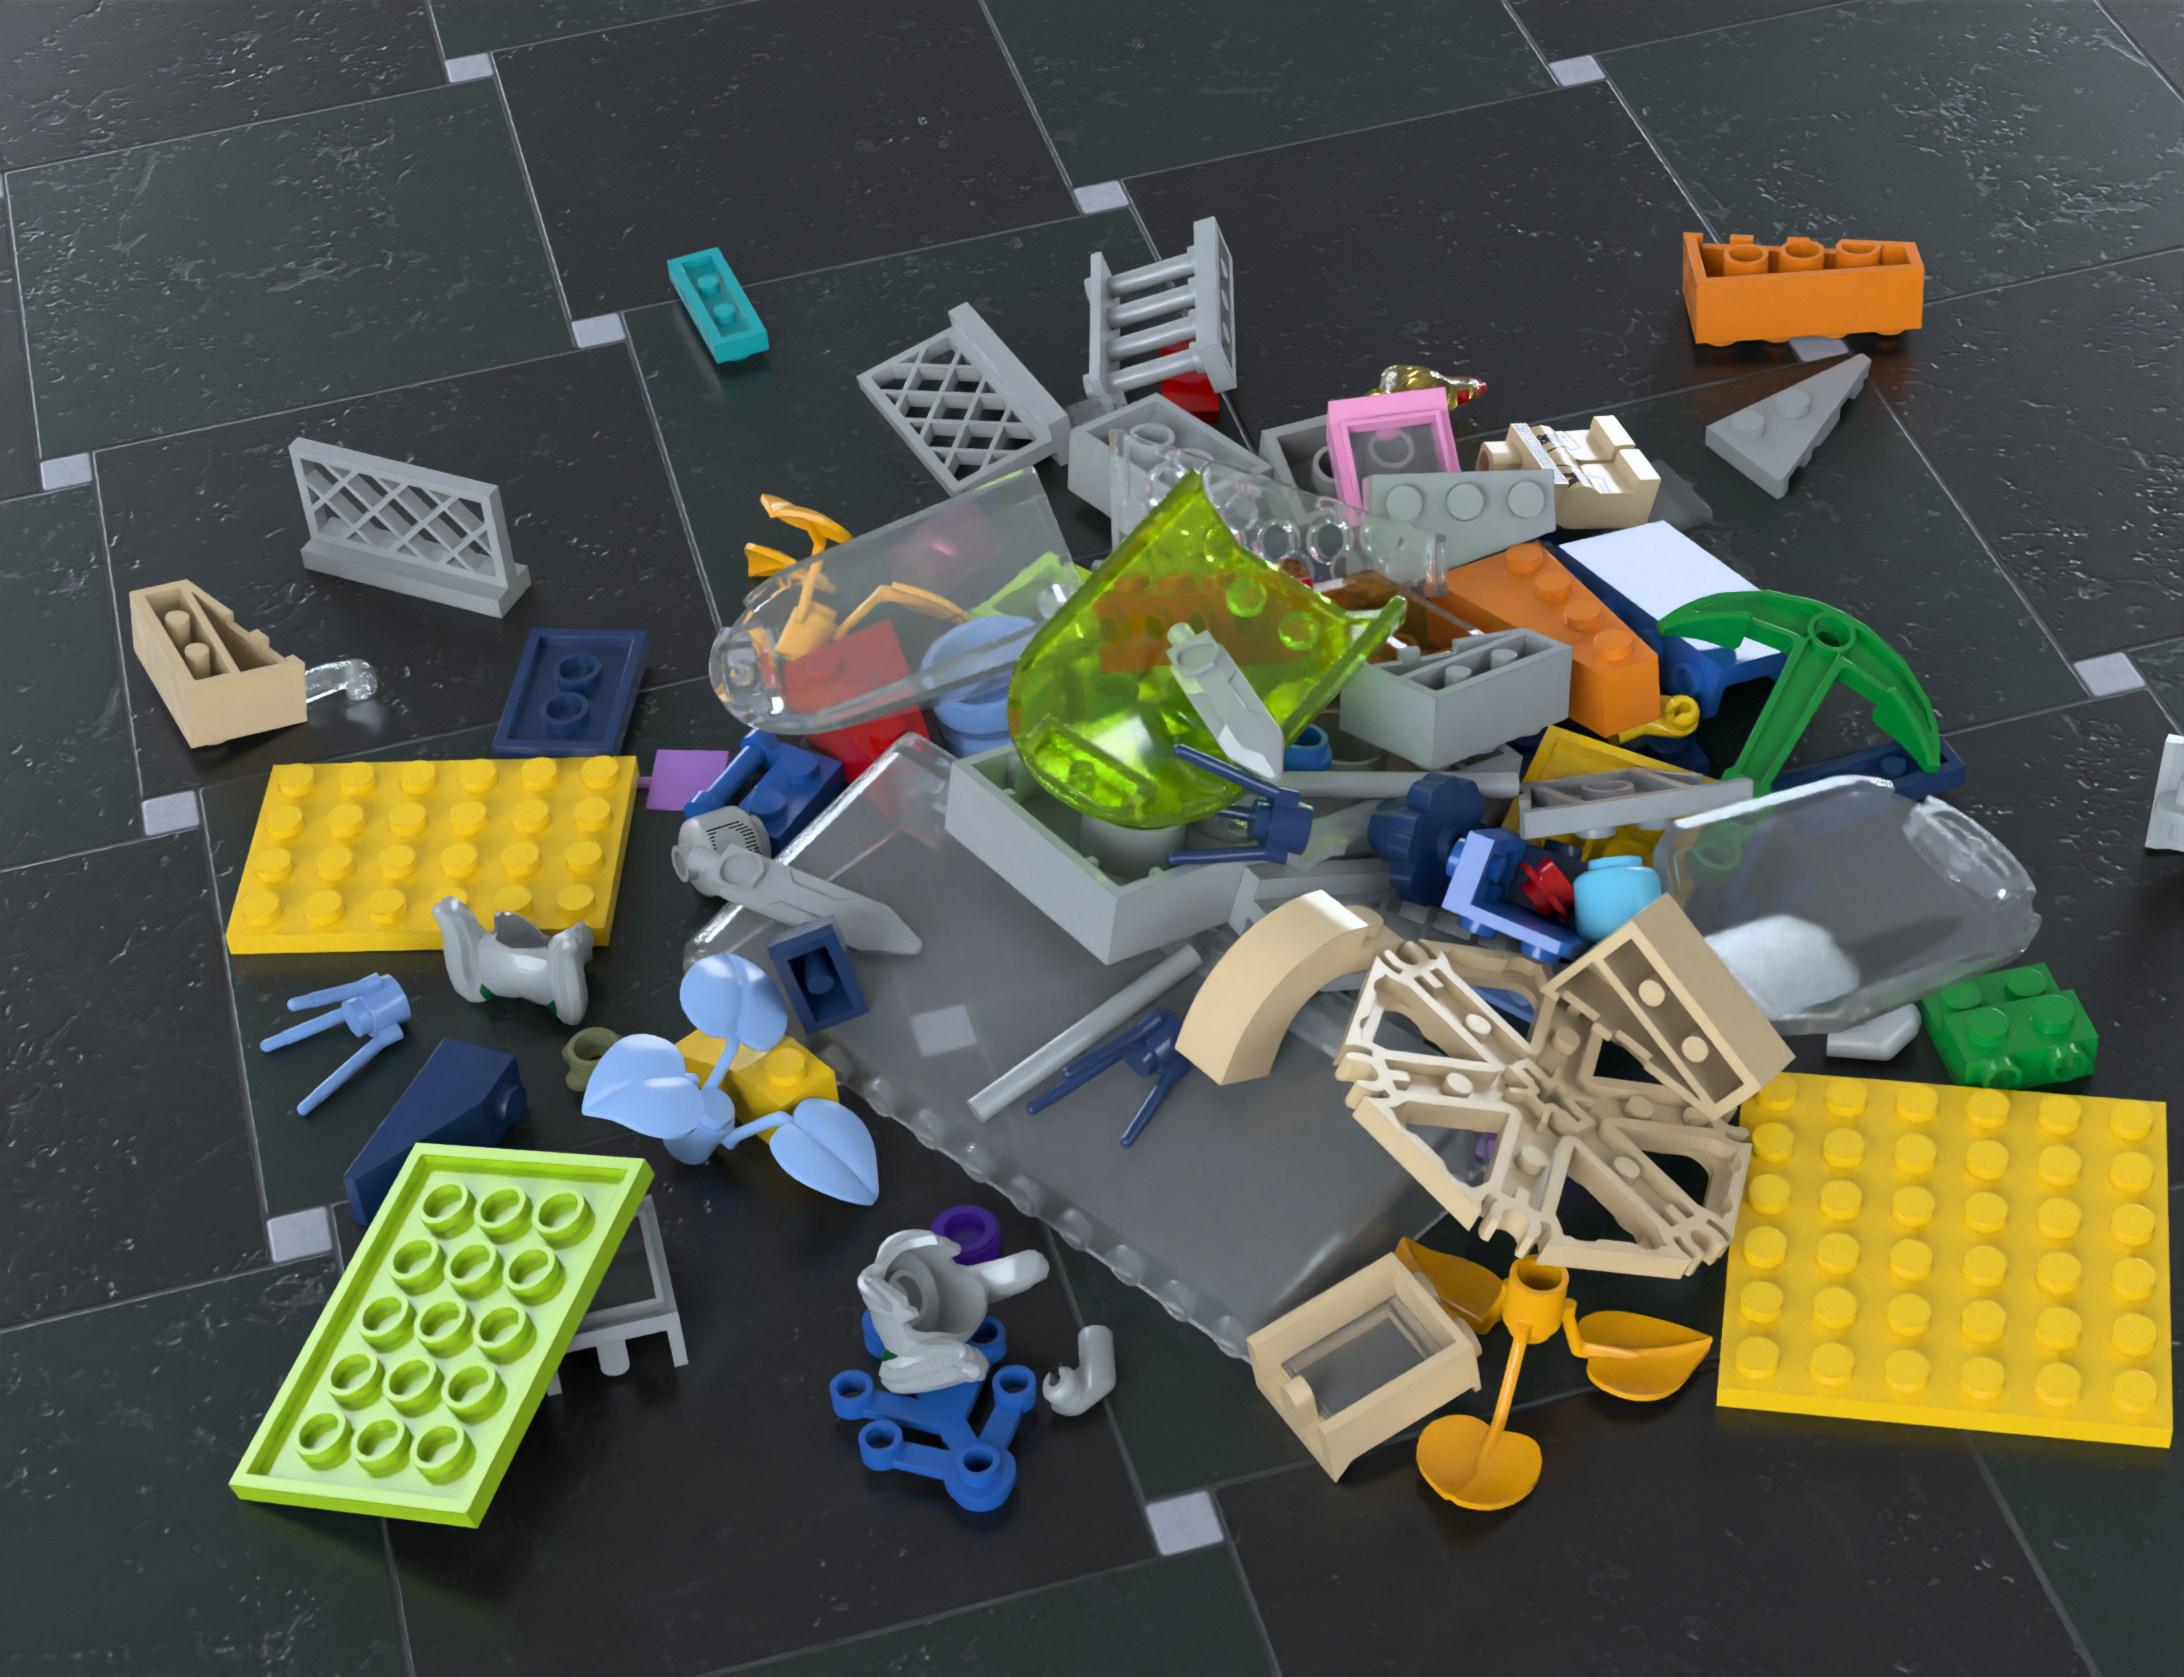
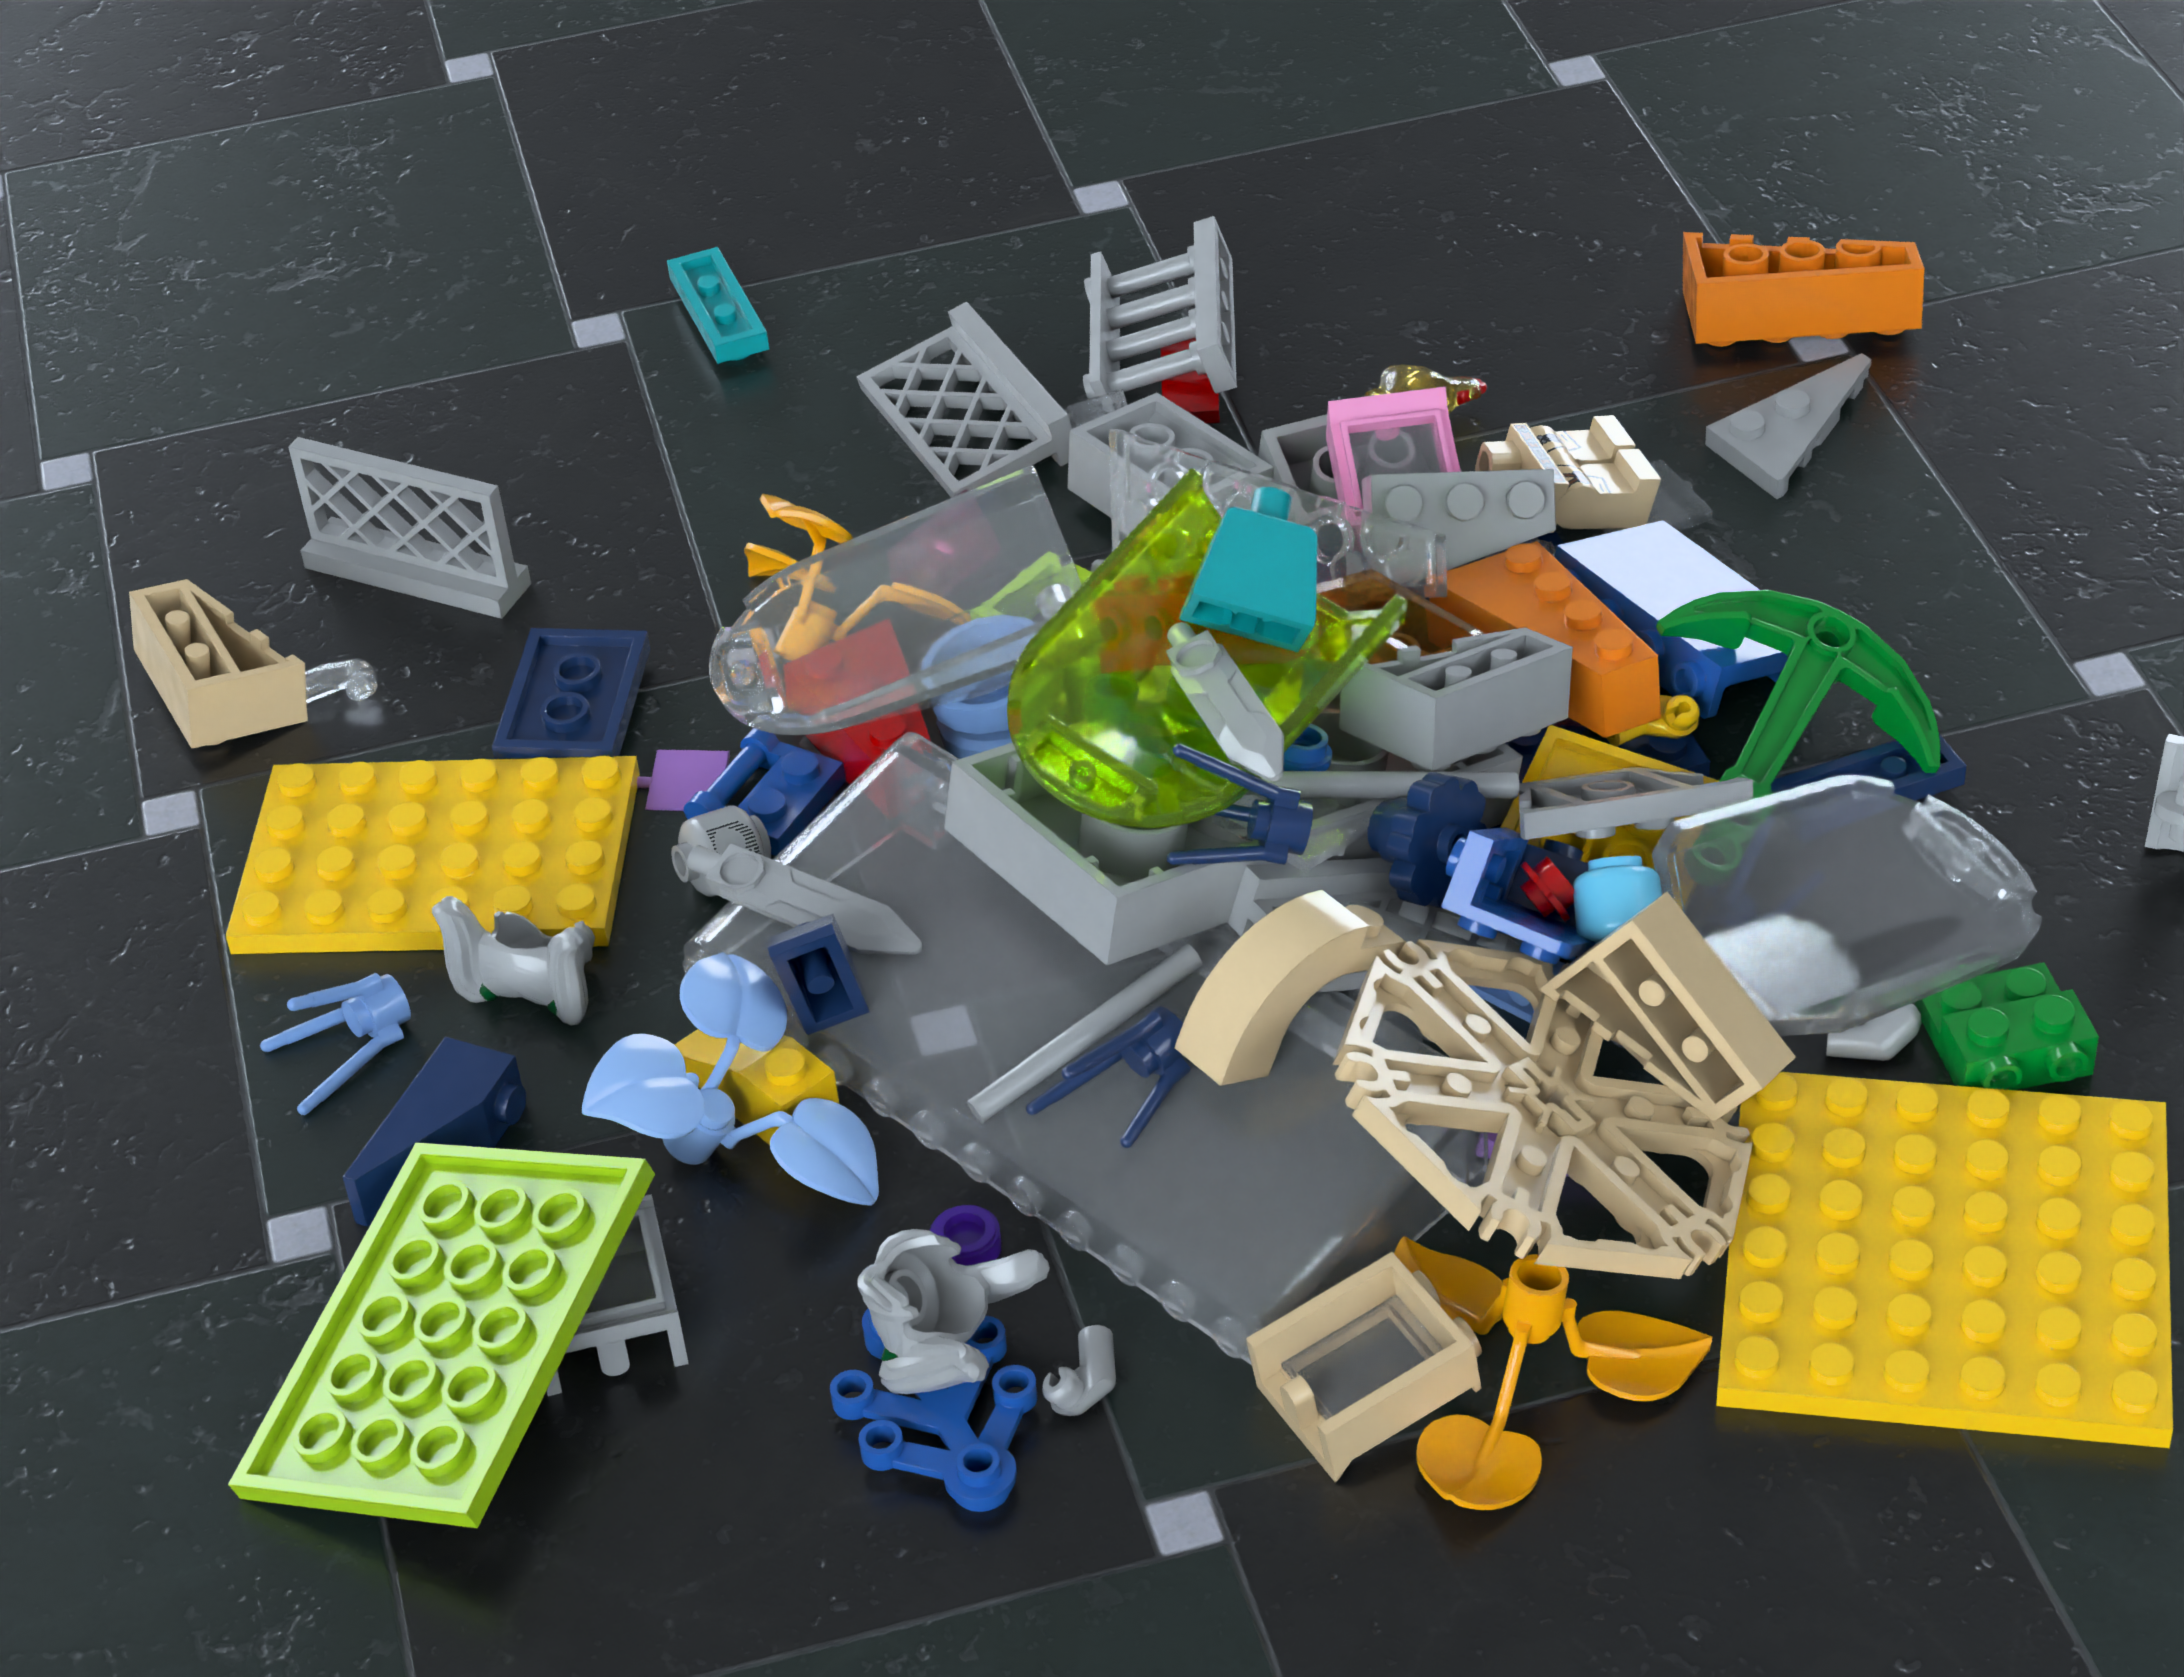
(585, 1052): olive plate -> none
(1258, 575): none -> teal torso

